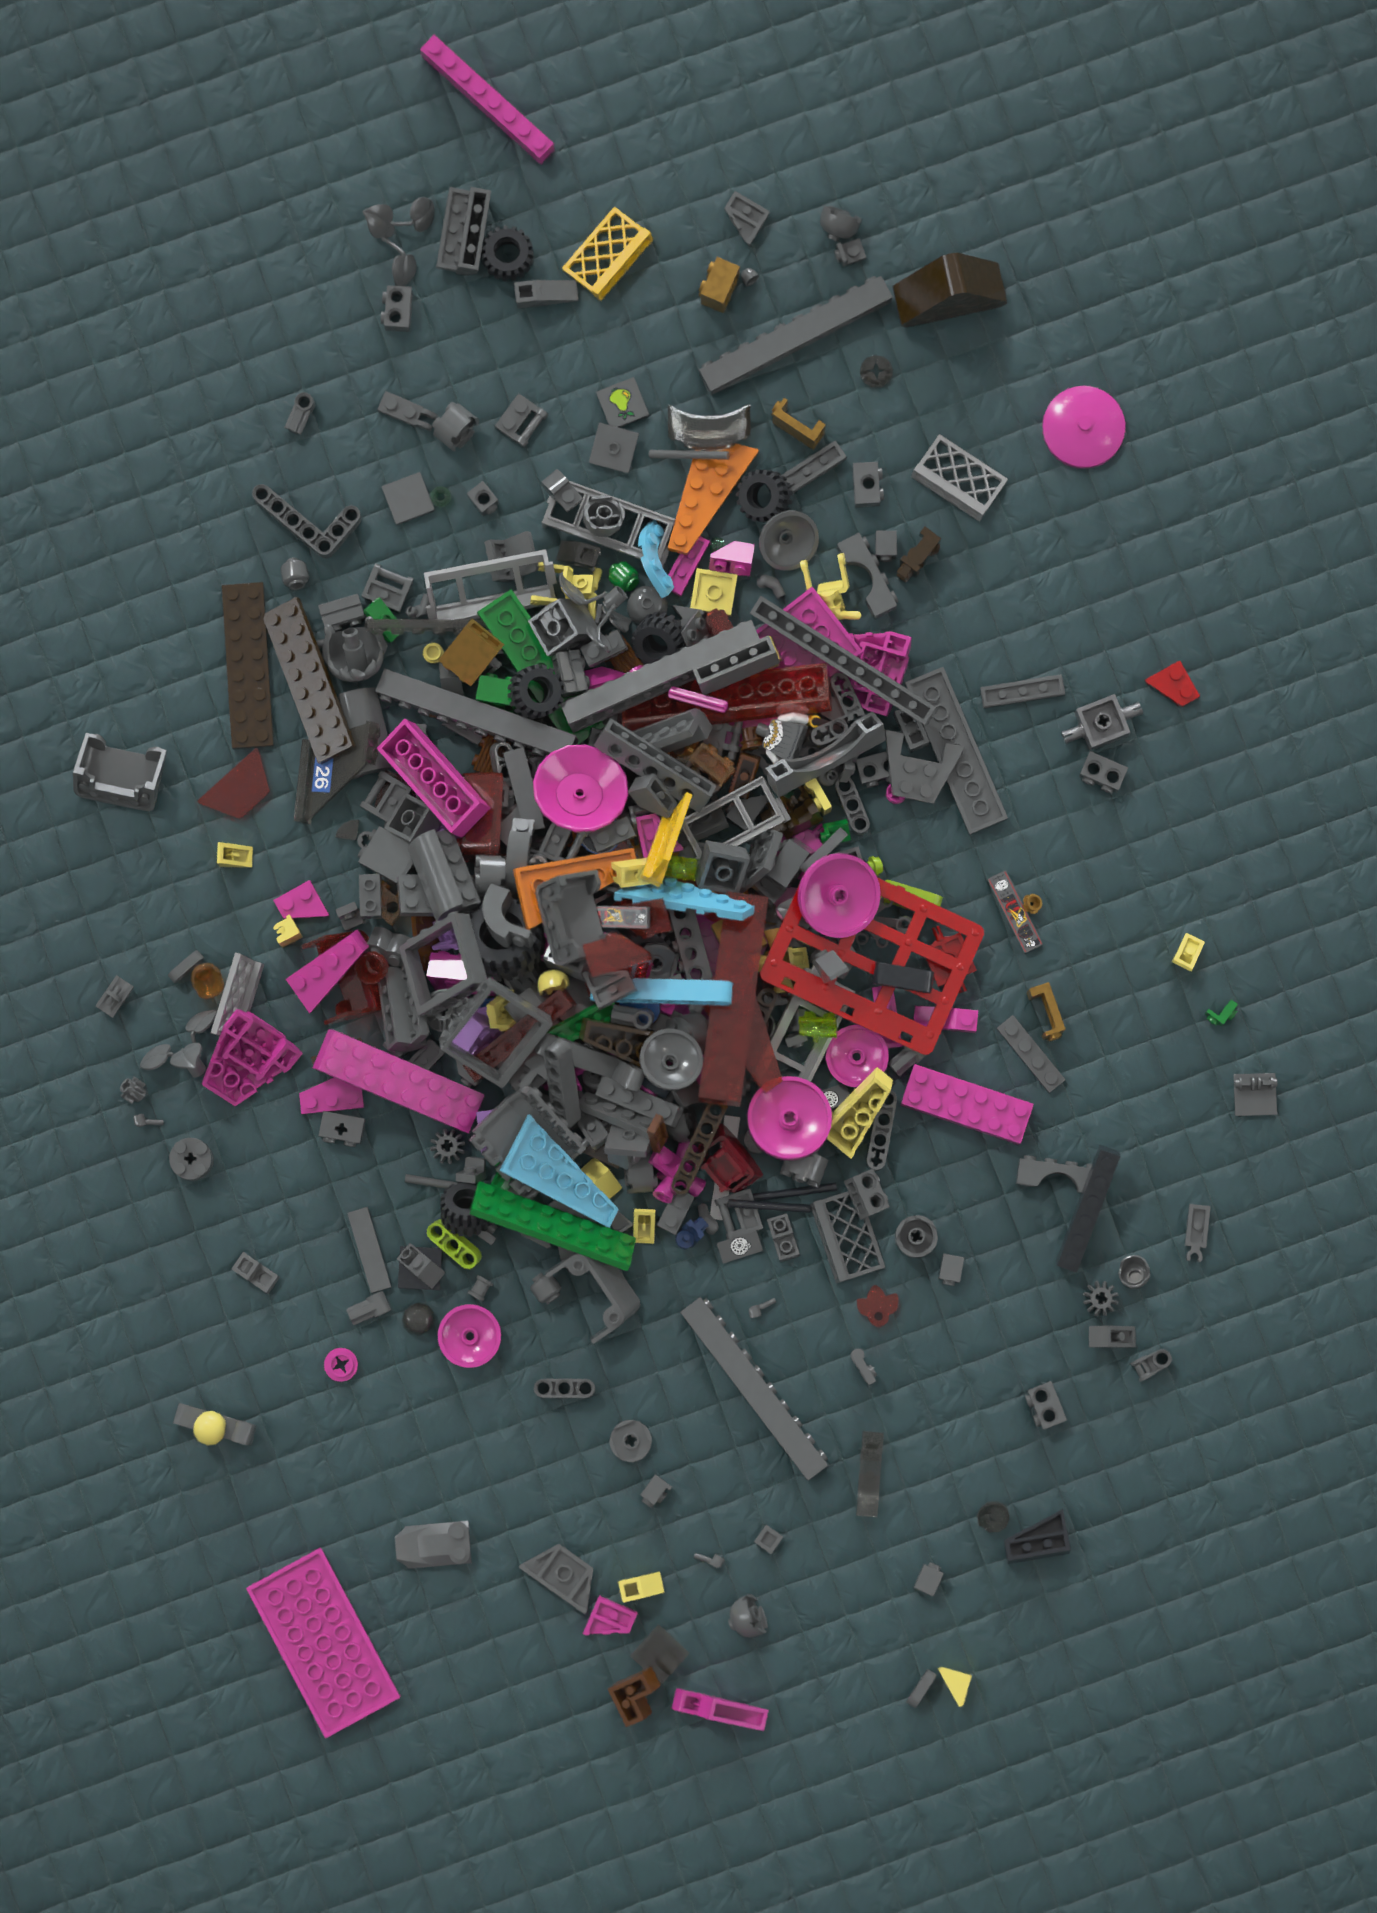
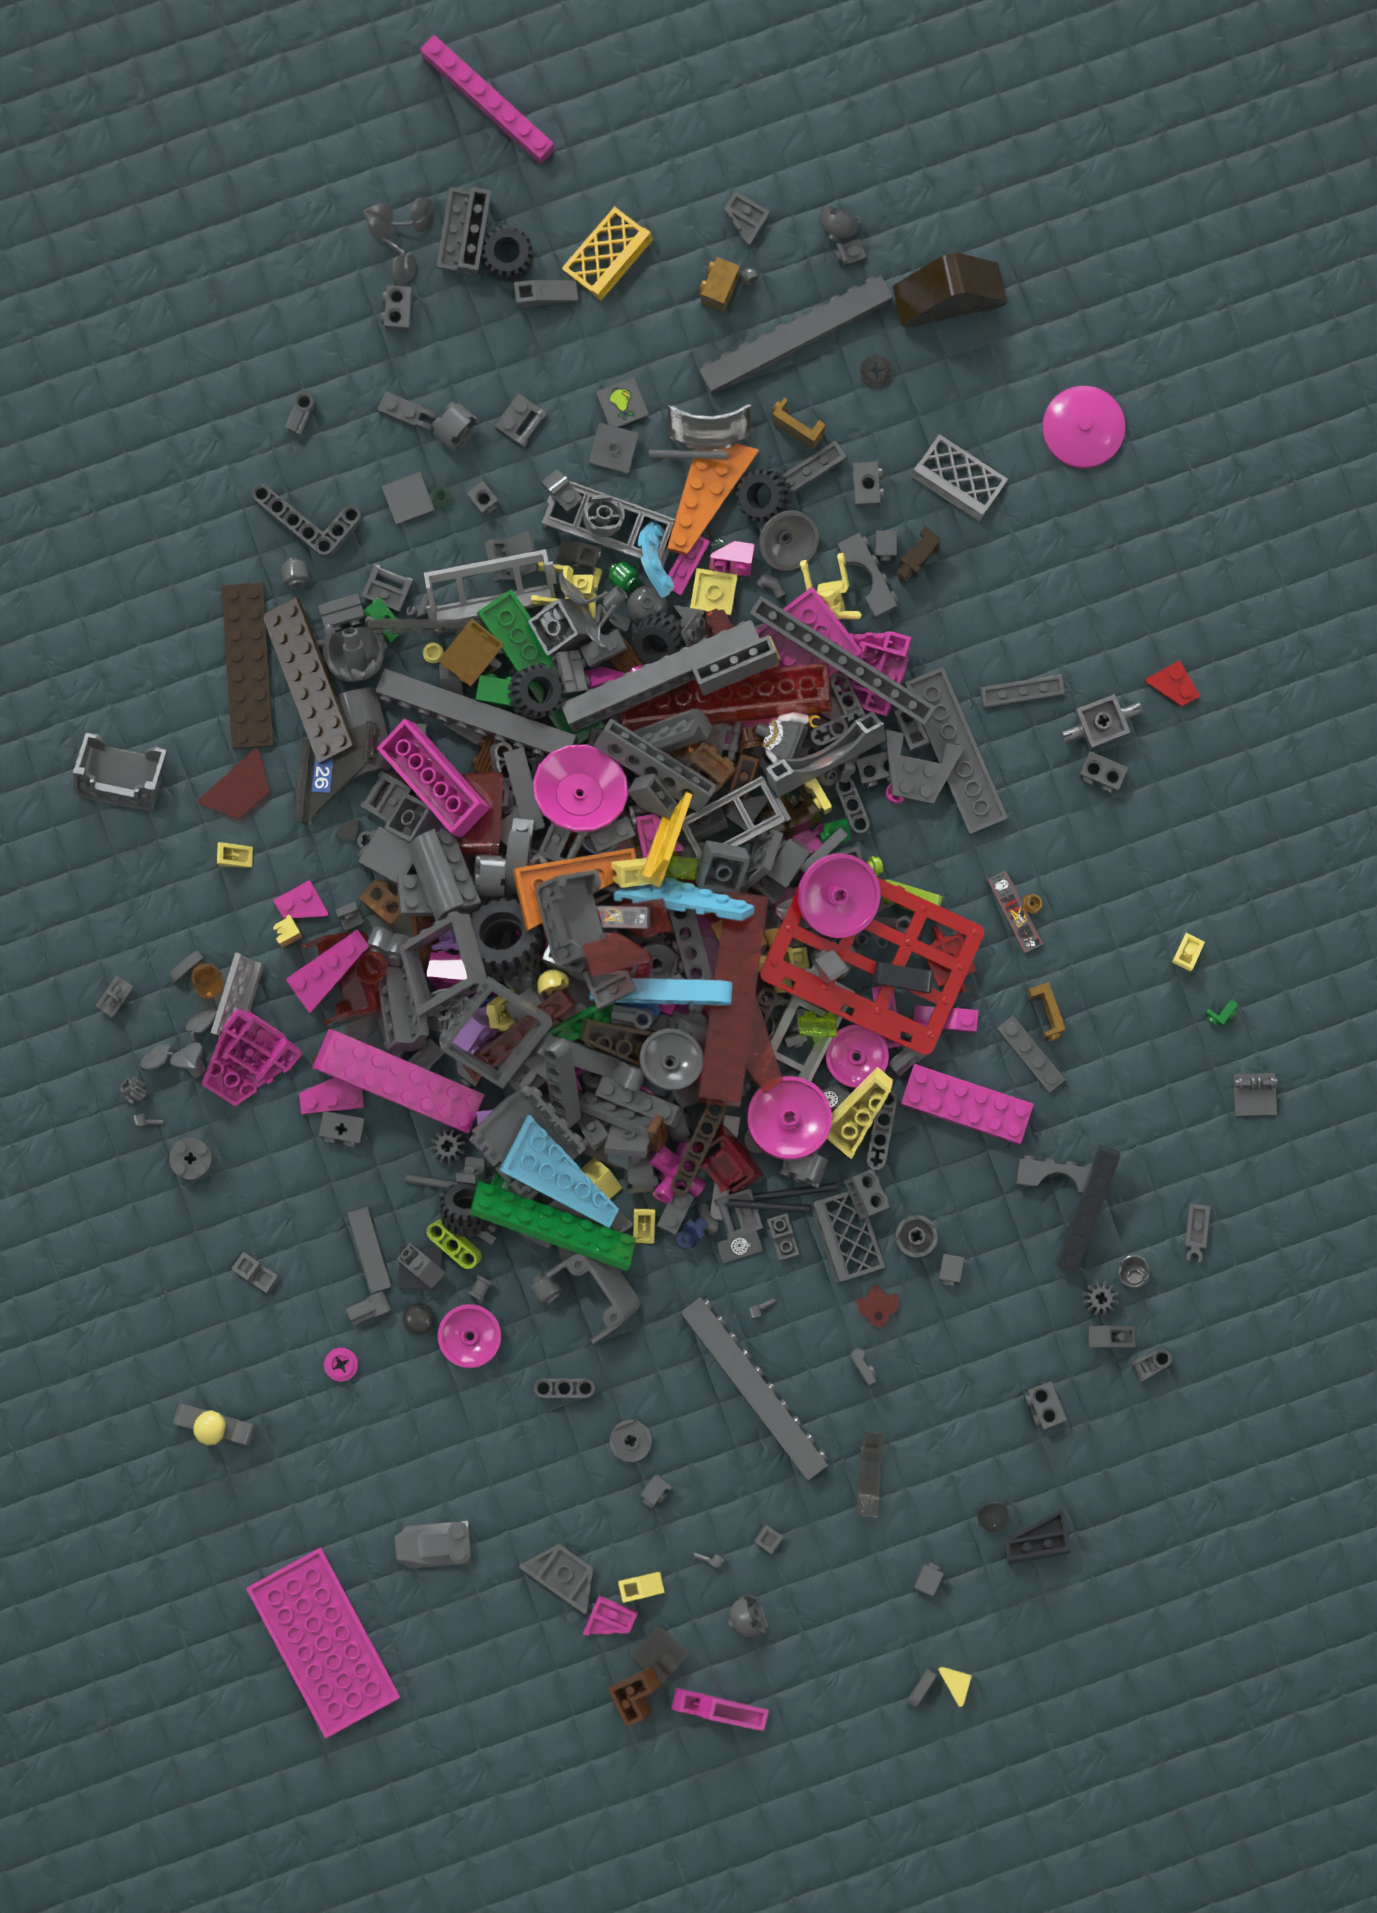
(370, 896): dark grey brick -> none
(495, 906): dark grey arch -> none
(698, 699): dark pink axle -> none

